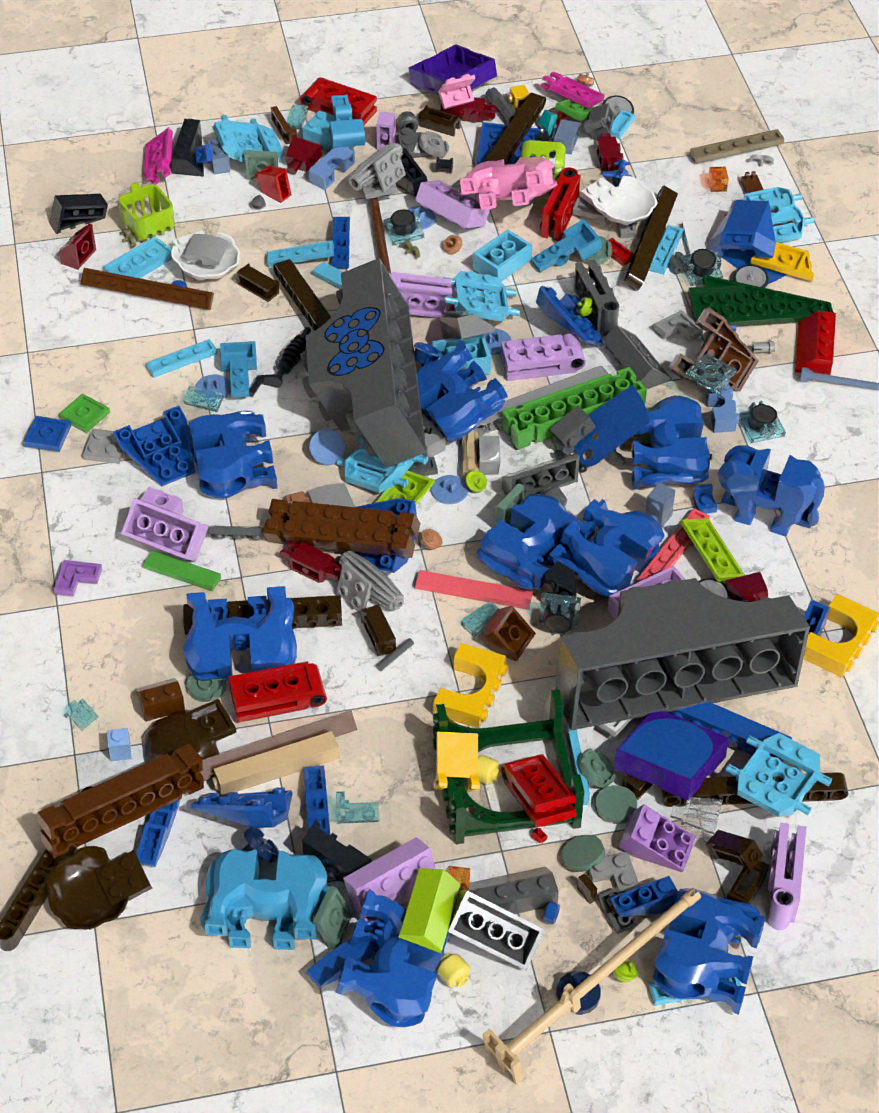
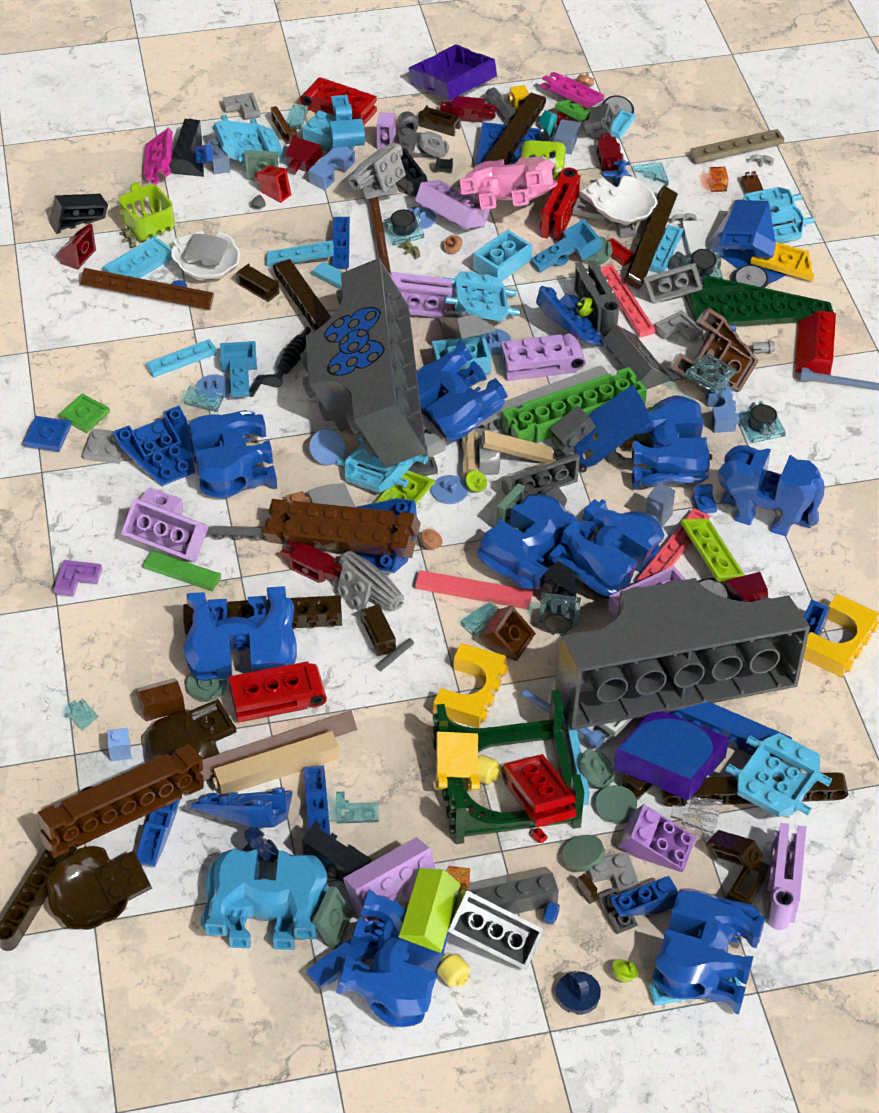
(243, 101): none -> light grey plate
(426, 353): blue piece -> none
(457, 91): bright pink bracket -> none
(516, 446): none -> tan tile
(571, 997): tan piece -> none
(594, 737): none -> medium blue piece
(628, 303): none -> coral tile
(652, 171): none -> clear light blue tile
(673, 283): none -> light grey slope
(687, 216): none -> light grey piece

